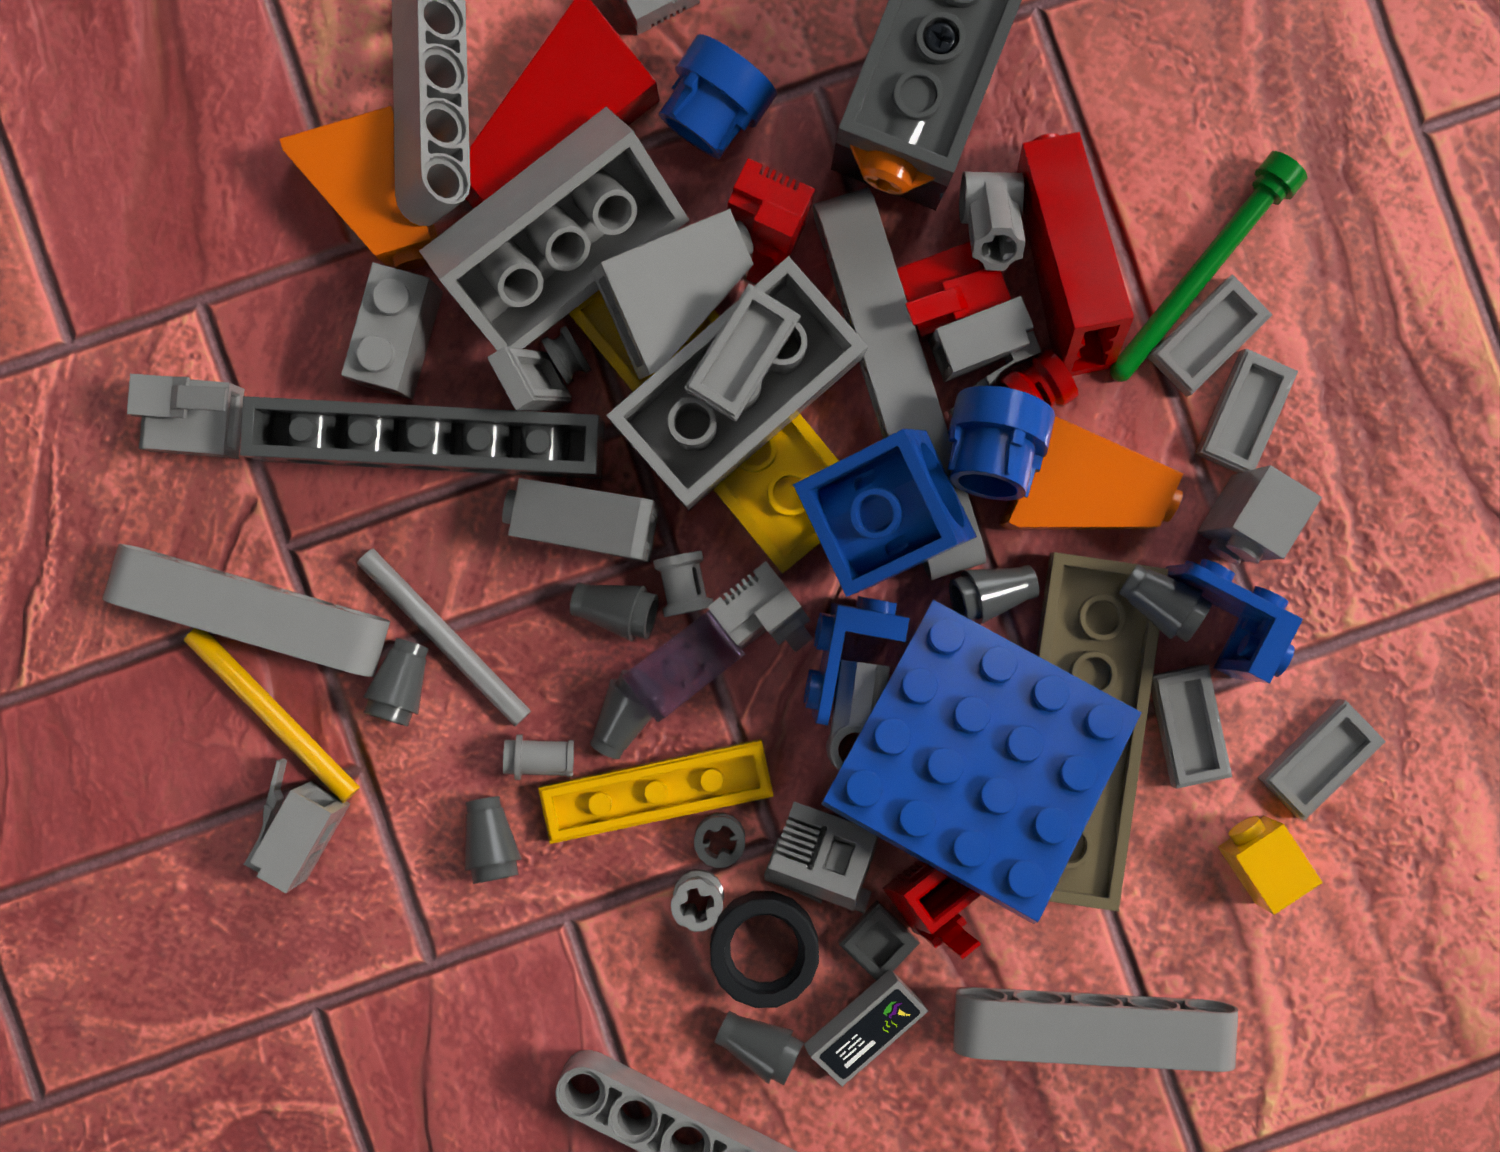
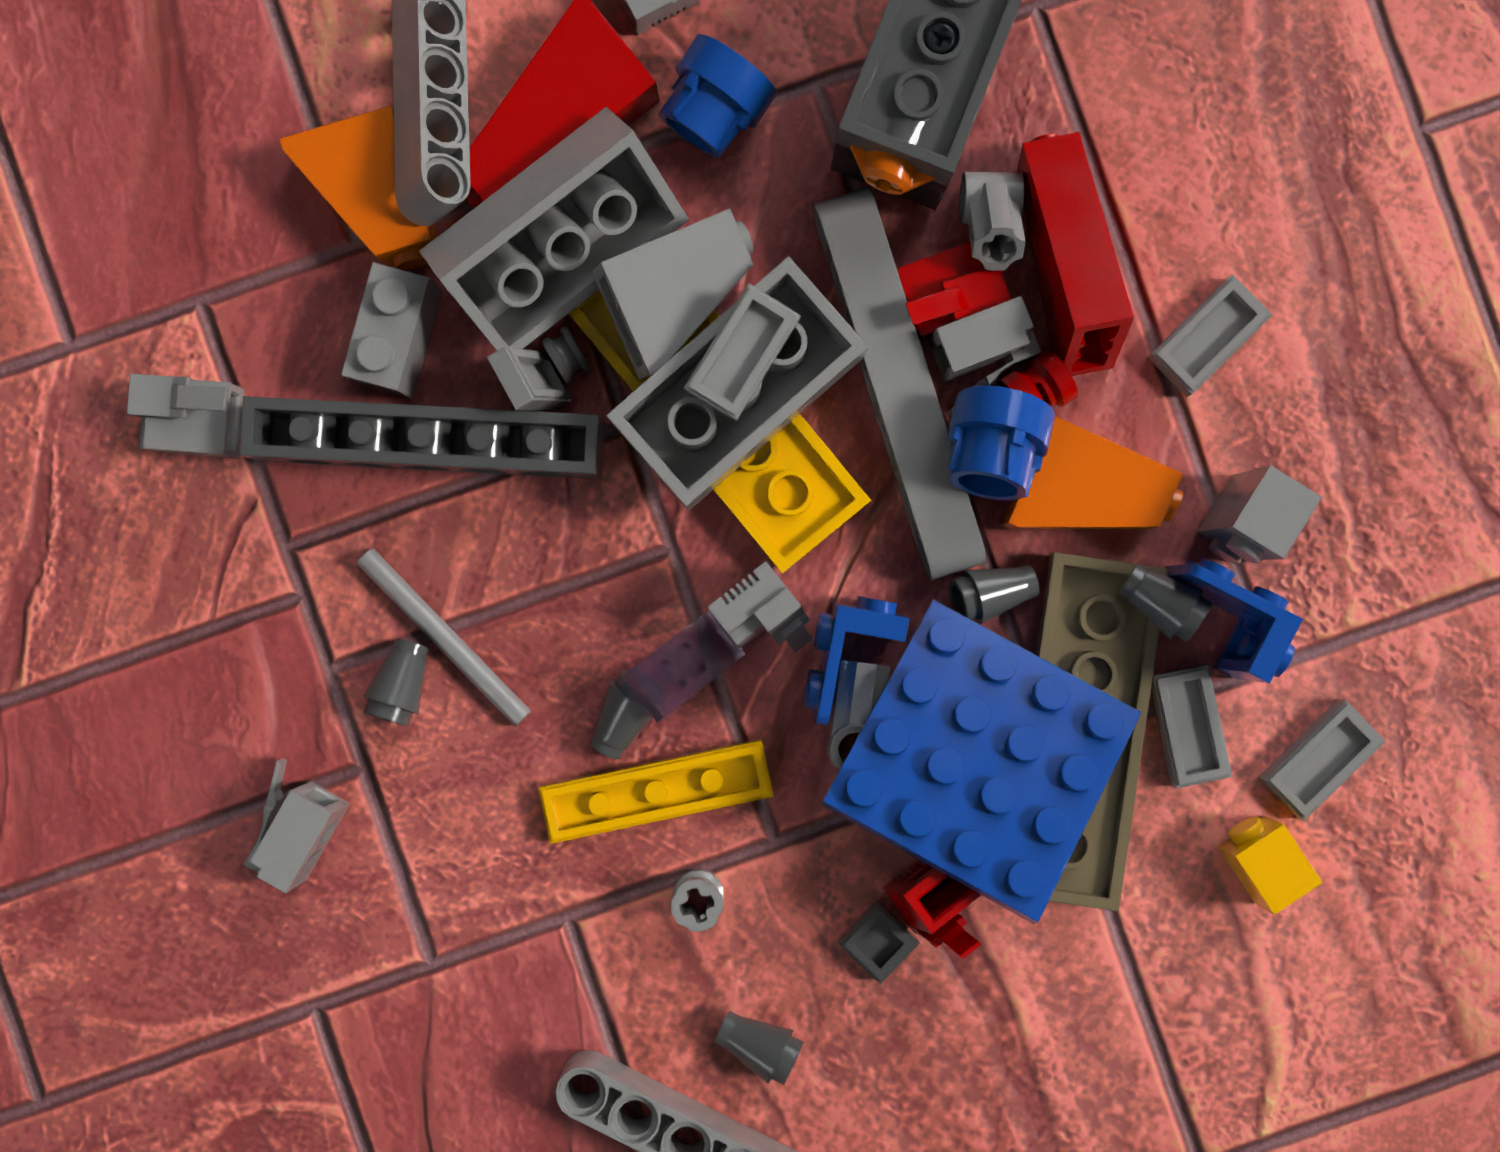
(246, 610): light grey beam -> none
(272, 714): yellow bar -> none
(489, 842): dark grey cone -> none
(538, 757): light grey pin -> none
(582, 519): light grey slope -> none
(617, 608): dark grey cone -> none
(683, 583): light grey bush -> none
(725, 856): dark grey bush -> none
(764, 993): black tyre -> none
(770, 213): red piece -> none
(823, 858): light grey piece -> none
(865, 1028): tile -> none
(884, 510): blue brick -> none
(1095, 1029): light grey beam -> none
(1246, 412): light grey tile -> none
(1276, 180): green piece -> none

